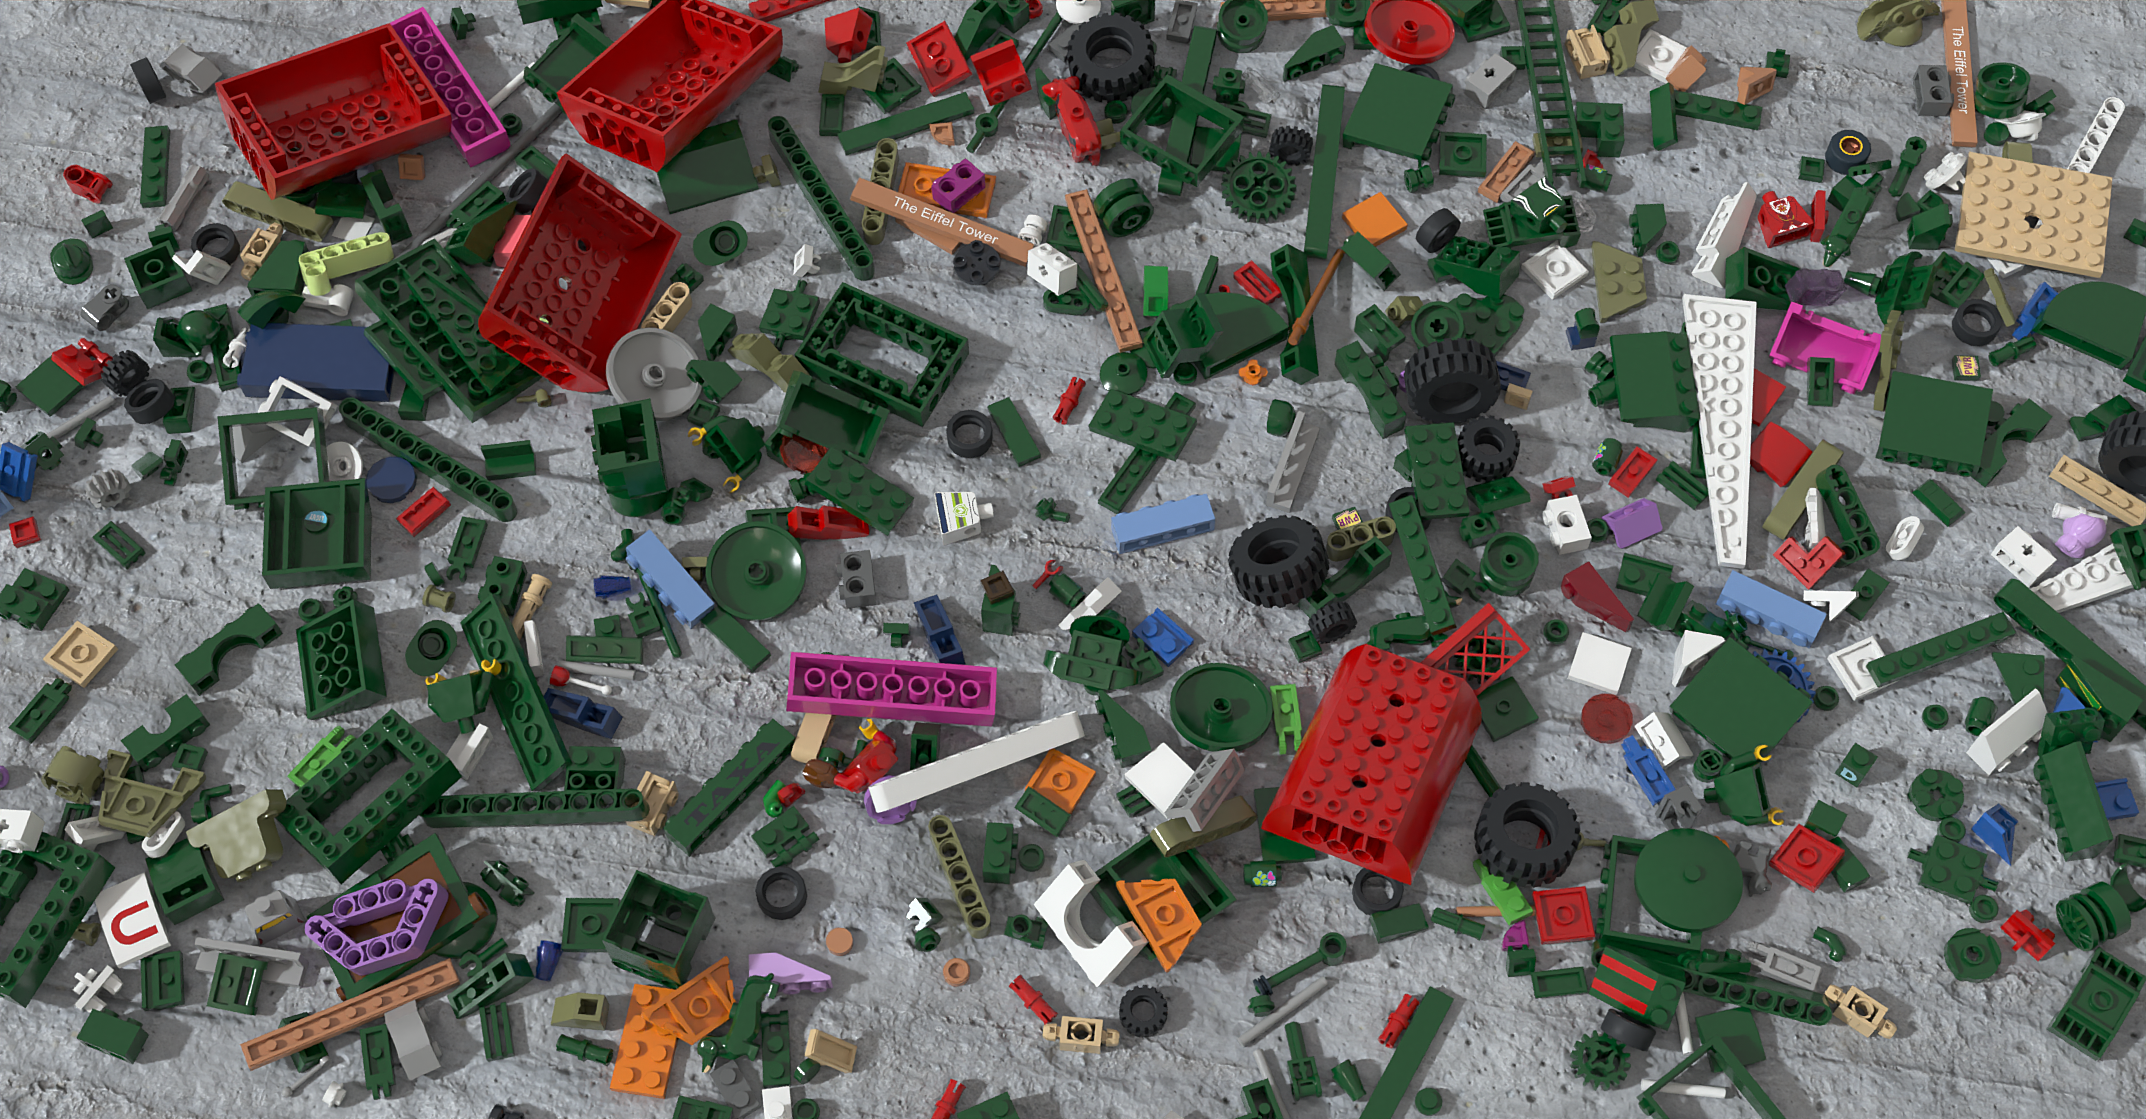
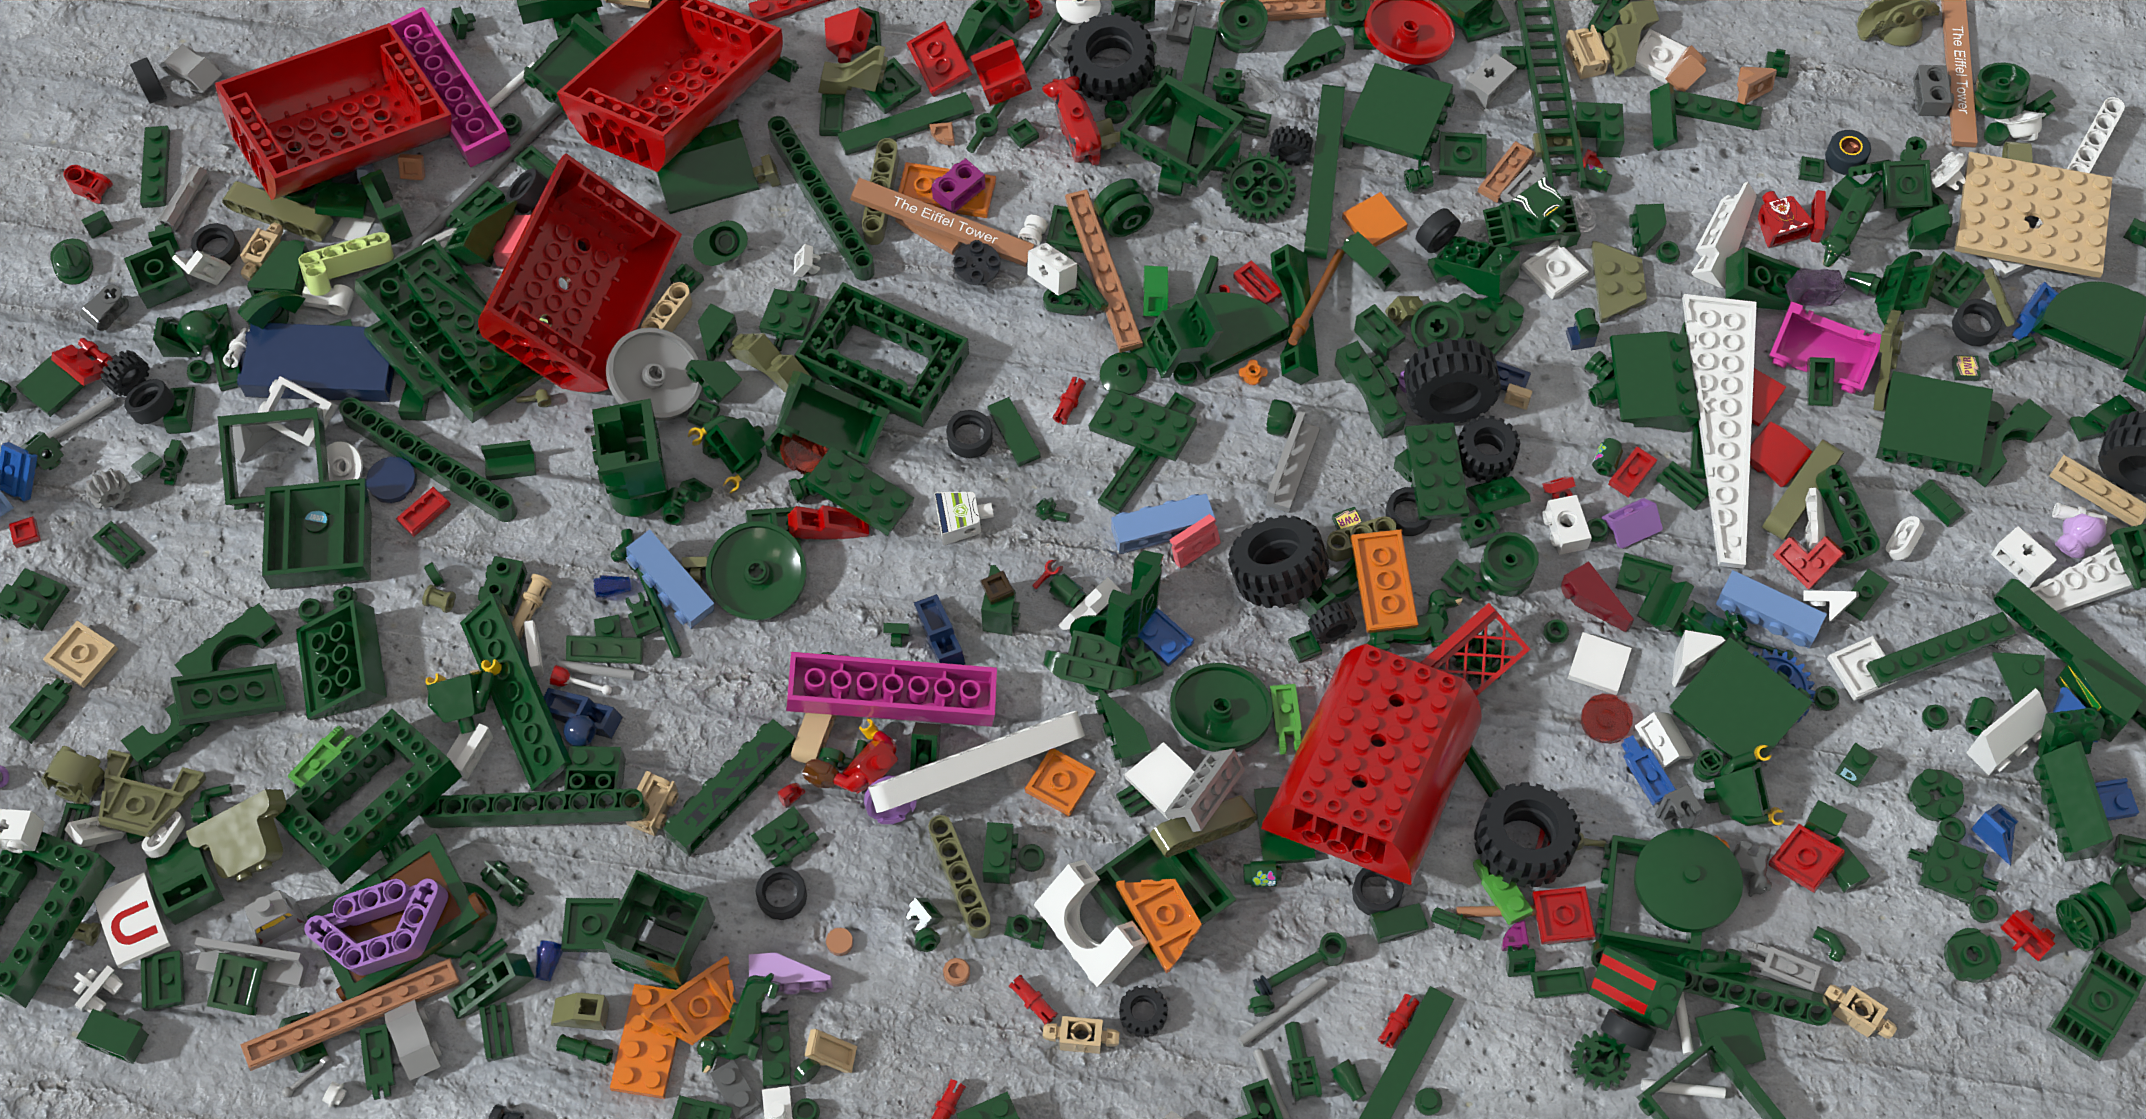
(88, 434): dark green tile -> none
(189, 757): dark green plate -> none
(227, 694): none -> dark green plate
(431, 648): dark green piece -> none
(466, 546): dark green plate -> none
(579, 730): none -> dark blue piece
(735, 638): dark green tile -> none
(771, 800): green arm -> none
(859, 578): dark grey brick -> none
(1023, 133): none -> dark green tile
(1043, 811): dark green plate -> none
(1046, 102): dark green slope -> none
(1132, 612): none -> dark green plate
(1195, 541): none -> coral plate
(1384, 581): none -> orange tile
(1422, 565): dark green plate -> none
(1505, 709): dark green plate -> none
(1906, 184): none -> dark green tile

